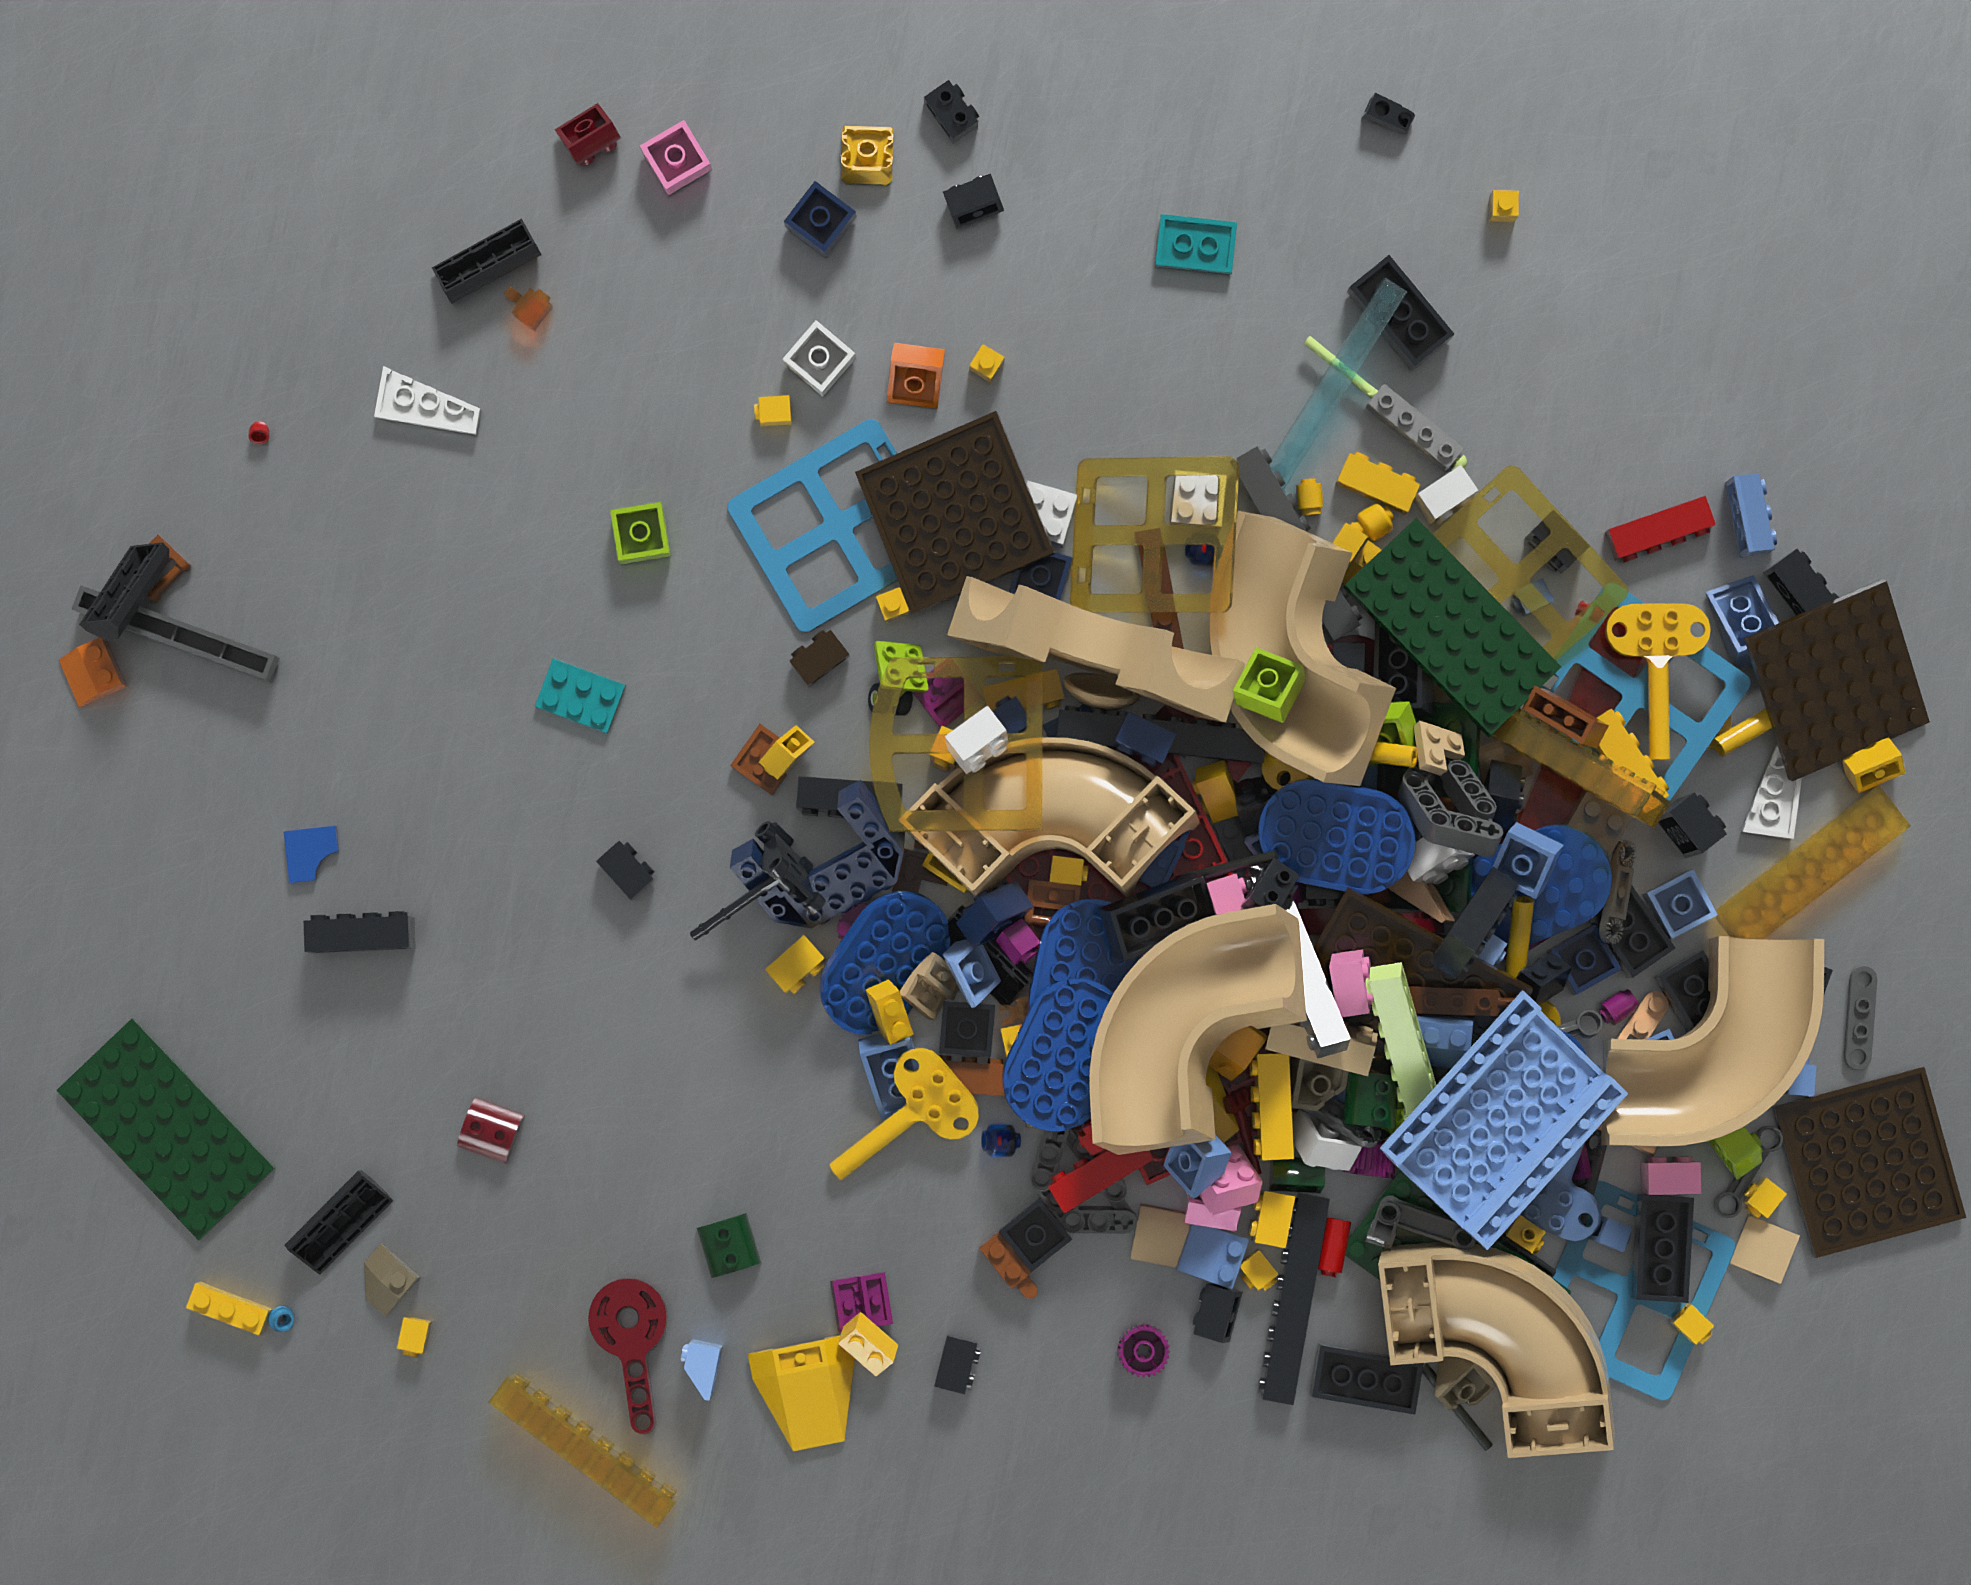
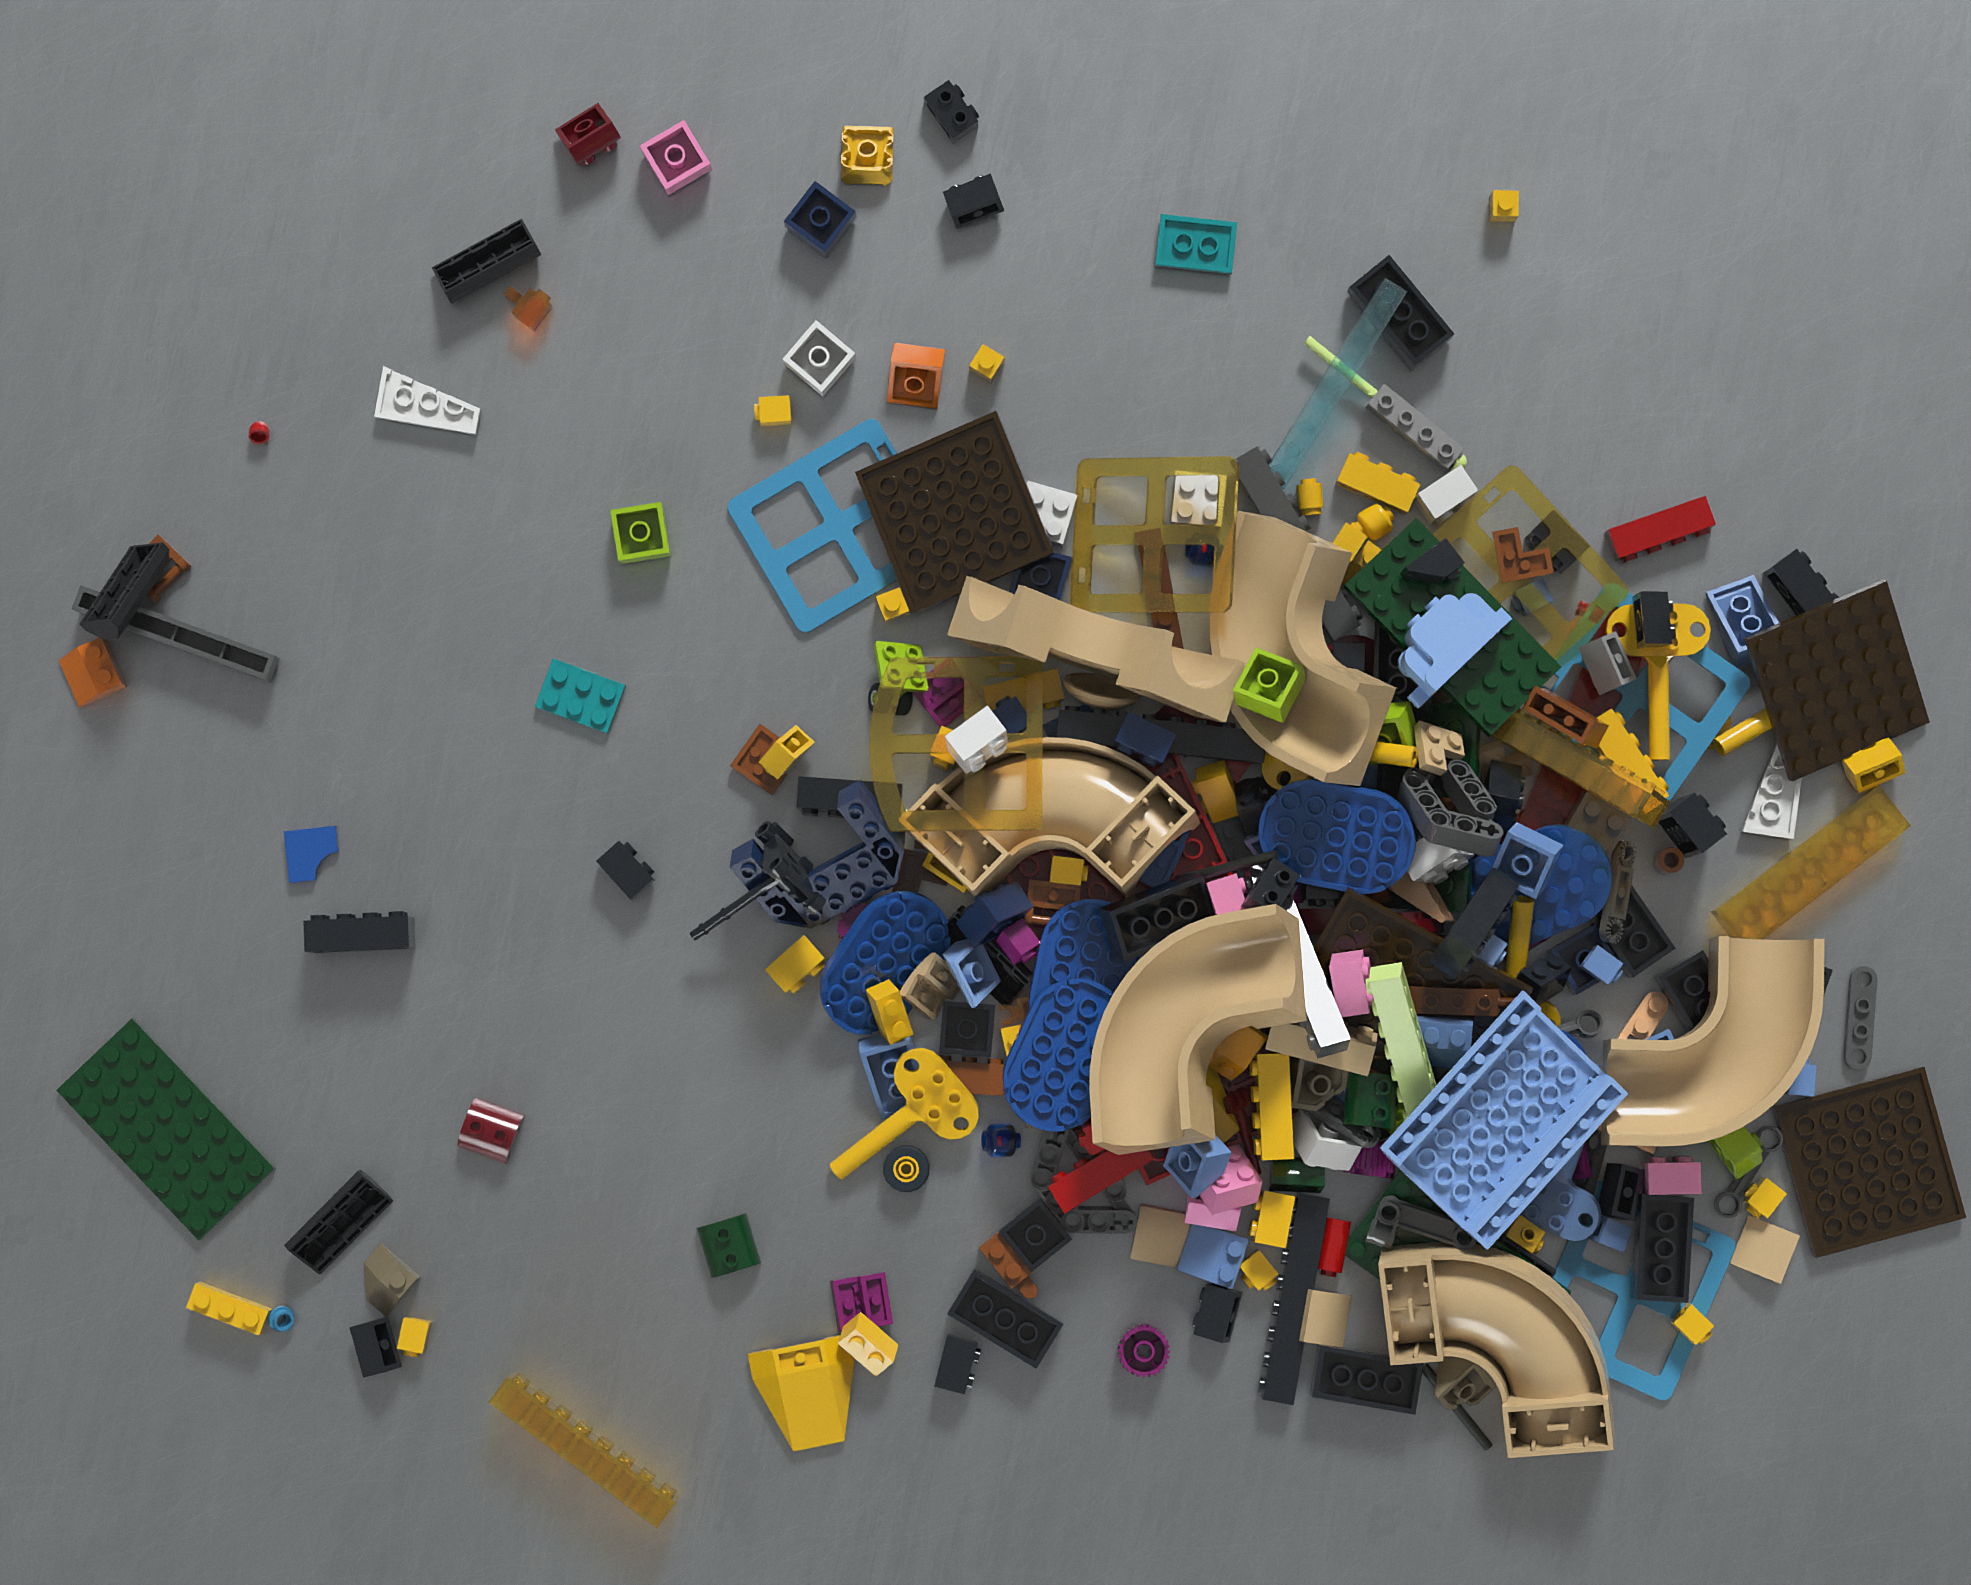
(375, 1347): none -> black brick
(630, 1343): dark red beam -> none
(702, 1365): light blue slope -> none
(819, 657): dark brown brick -> none
(904, 1161): none -> black wheel
(1005, 1318): none -> black brick
(1325, 1318): none -> tan slope
(1388, 114): black leg -> none
(1435, 565): none -> black slope
(1446, 640): none -> light blue brick
(1515, 563): none -> dark orange plate
(1602, 965): none -> medium blue brick
(1607, 663): none -> light grey brick
(1618, 1007): magenta brick -> none
(1620, 1191): none -> black brick
(1652, 619): none -> black slope
(1669, 860): none -> dark orange brick
(1680, 904): light blue brick -> none
(1750, 515): medium blue slope -> none

